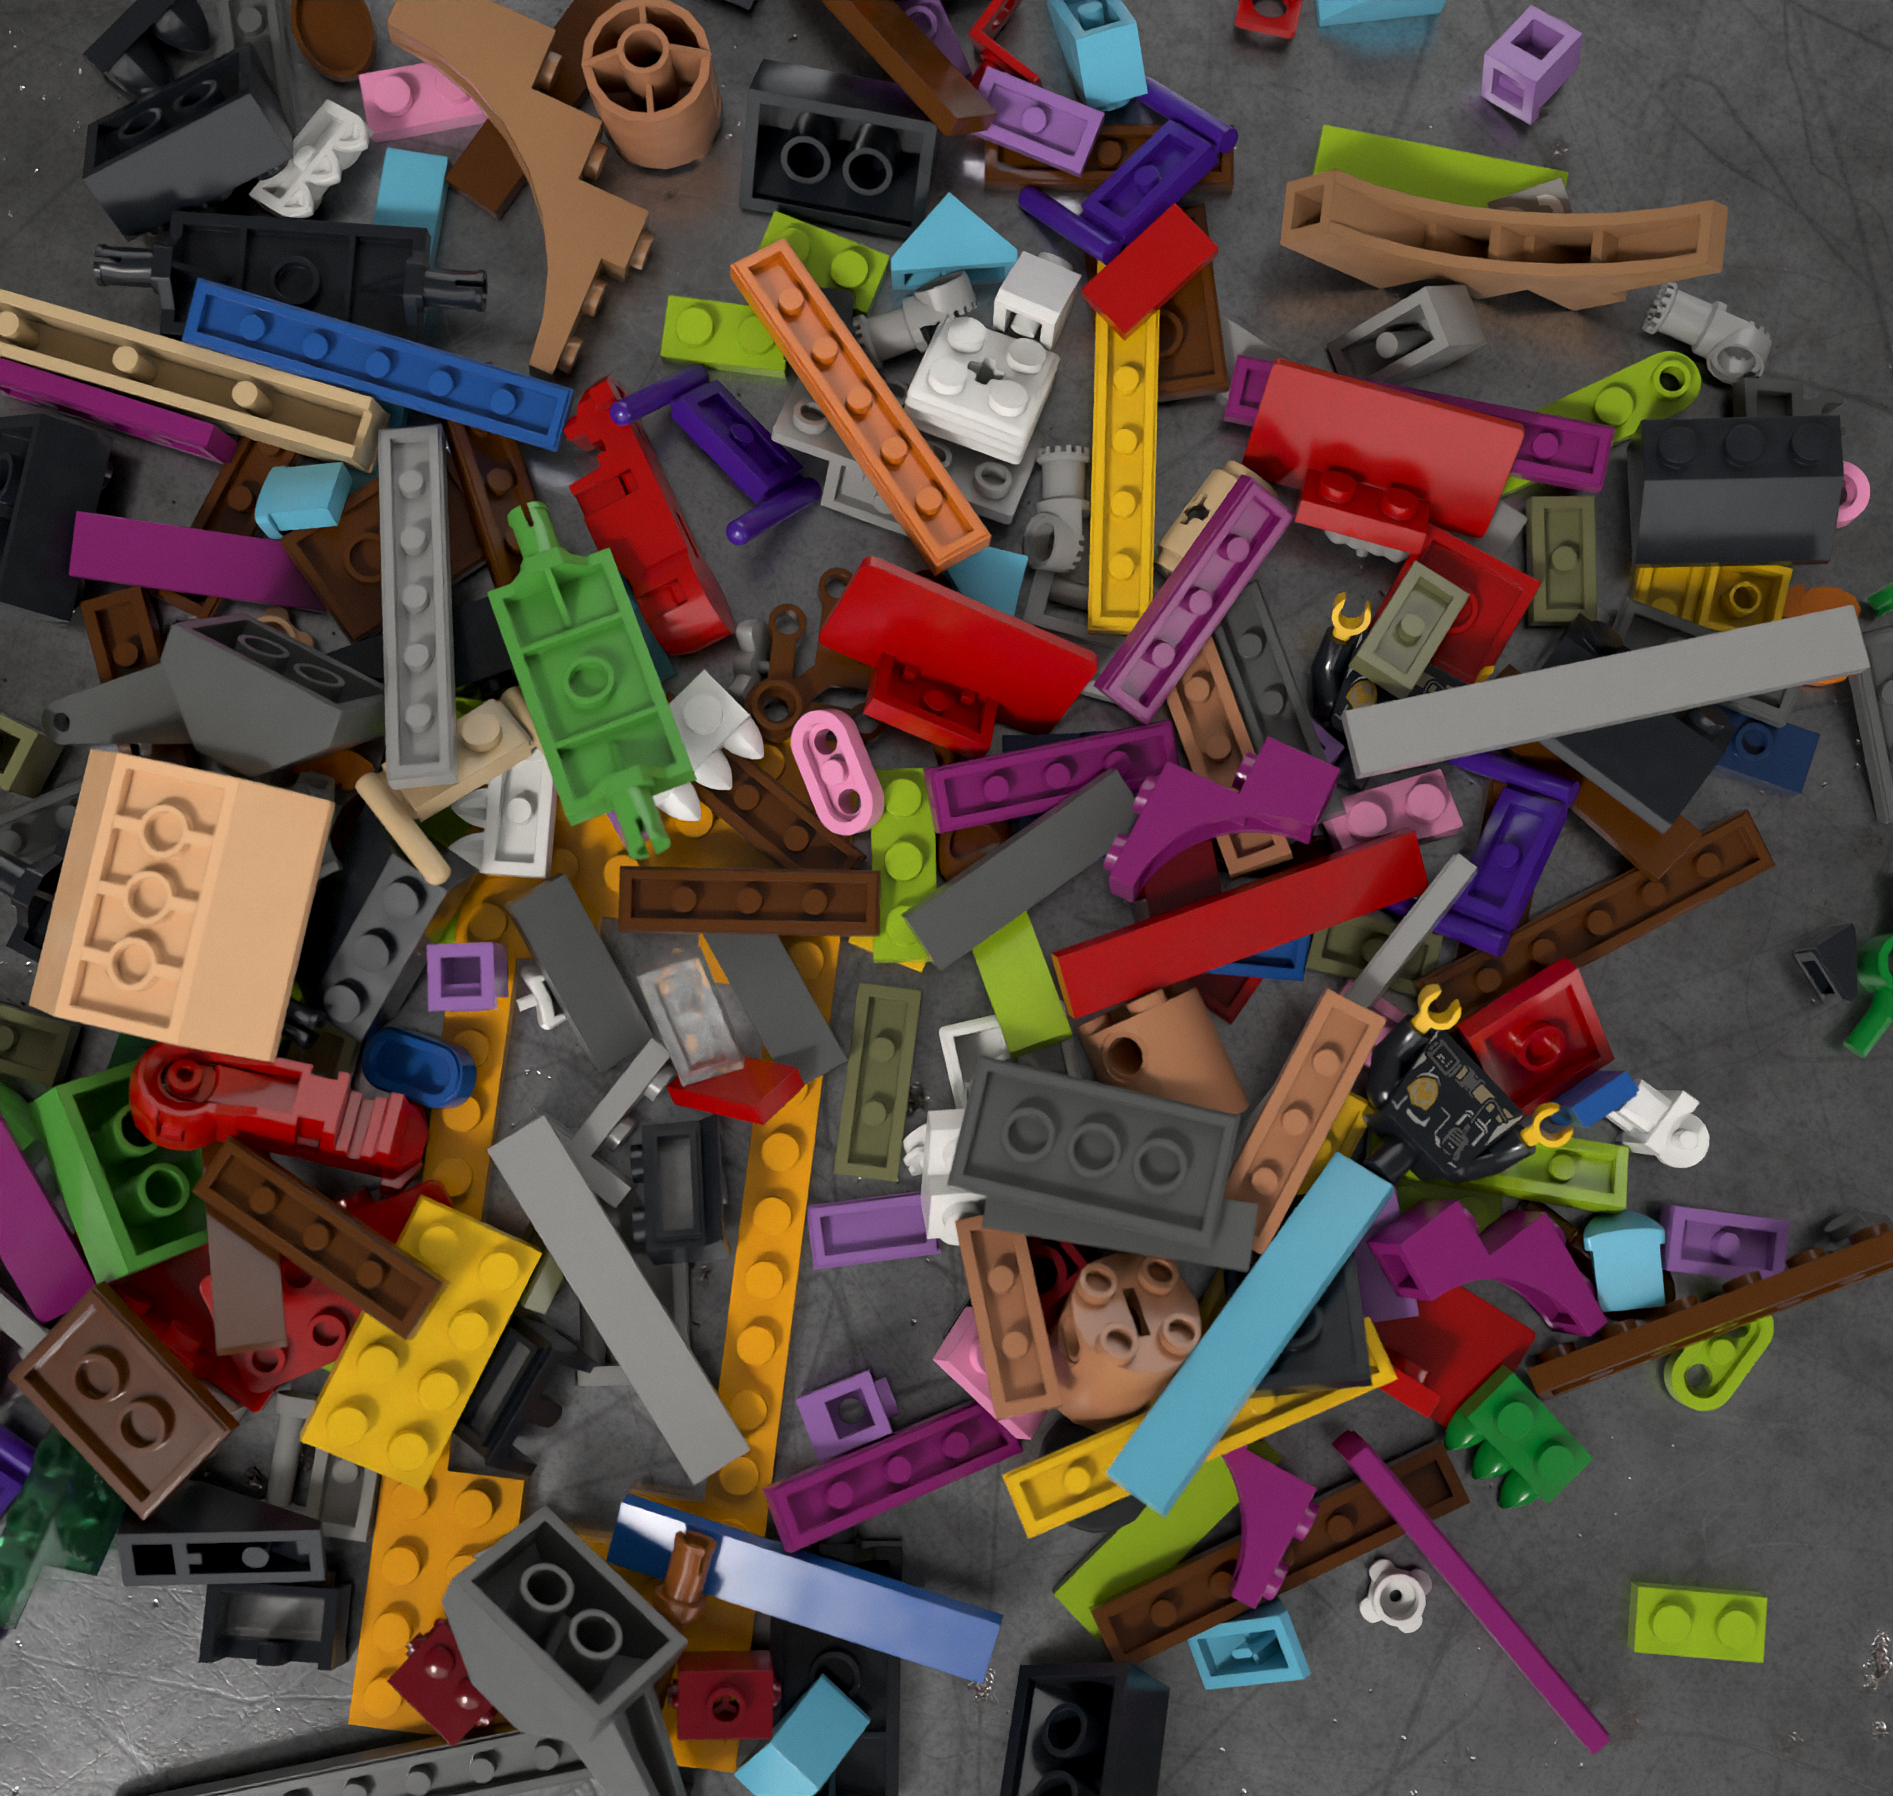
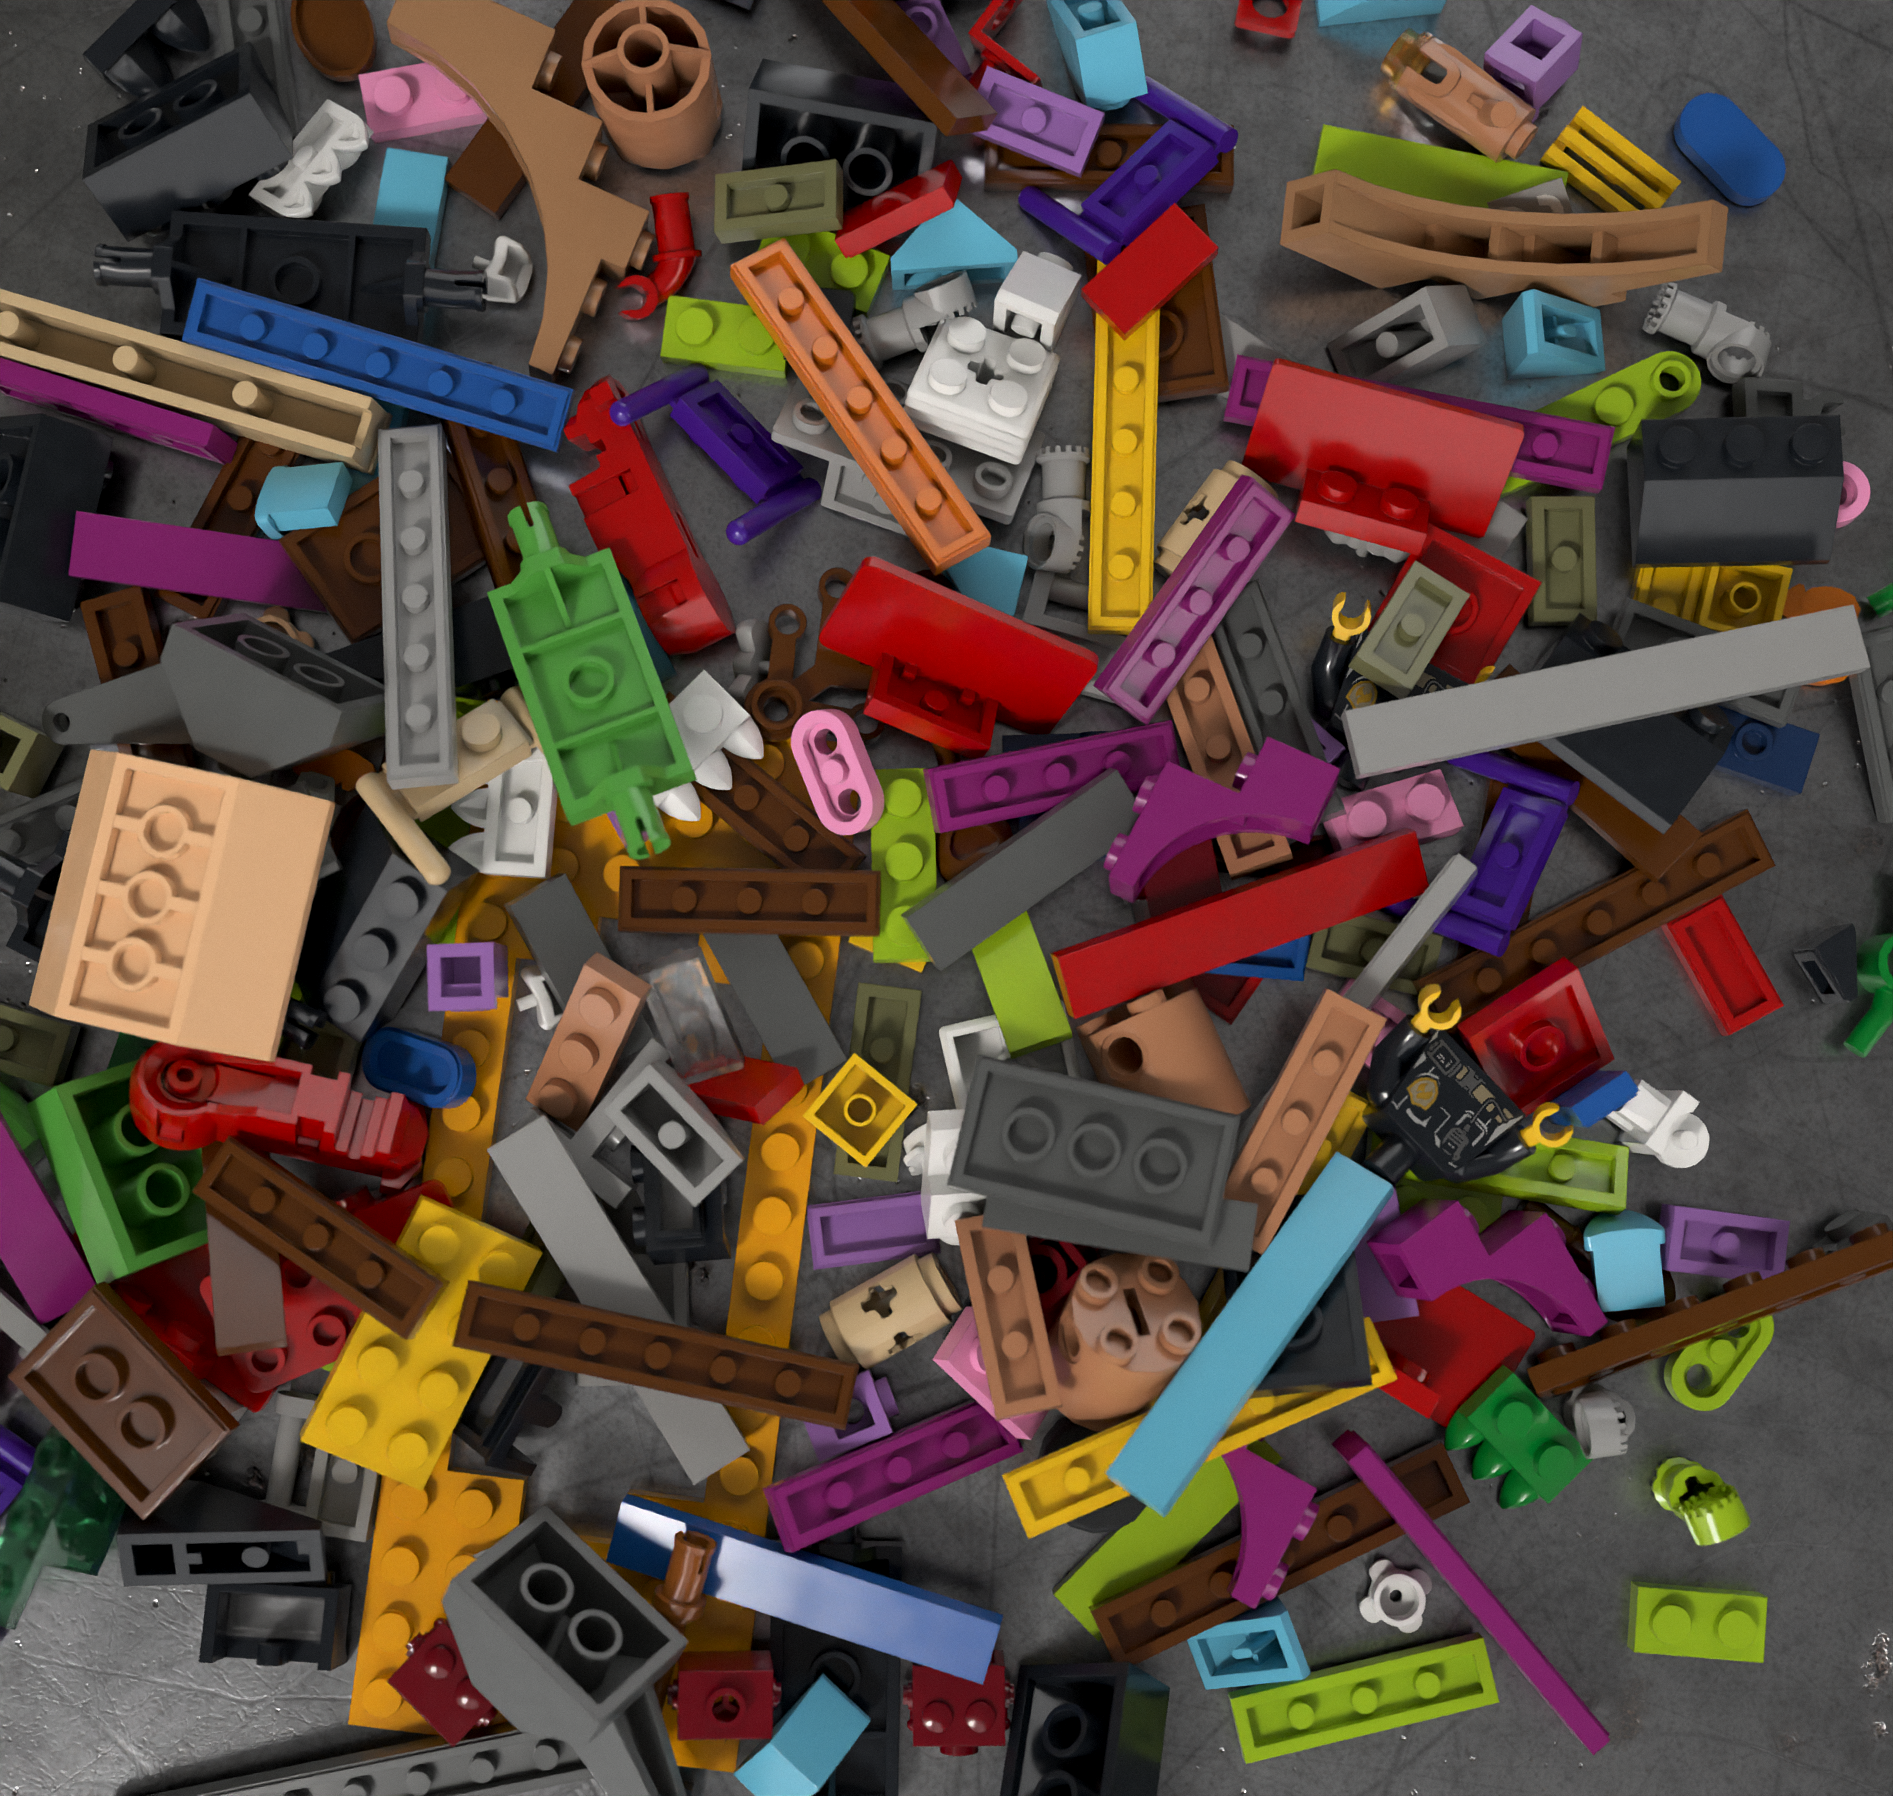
(507, 271): none -> white piece
(588, 1041): none -> nougat plate
(655, 1355): none -> reddish brown tile
(674, 257): none -> red piece
(674, 1131): none -> light grey slope
(778, 201): none -> olive plate
(860, 1109): none -> yellow piece
(899, 209): none -> red tile
(921, 1304): none -> tan piece
(957, 1711): none -> dark red head
(1363, 1697): none -> lime plate
(1459, 95): none -> nougat piece
(1551, 337): none -> medium azure slope
(1599, 1420): none -> light grey connector
(1619, 149): none -> yellow tile
(1712, 1511): none -> lime connector
(1722, 966): none -> red tile
(1729, 149): none -> blue tile

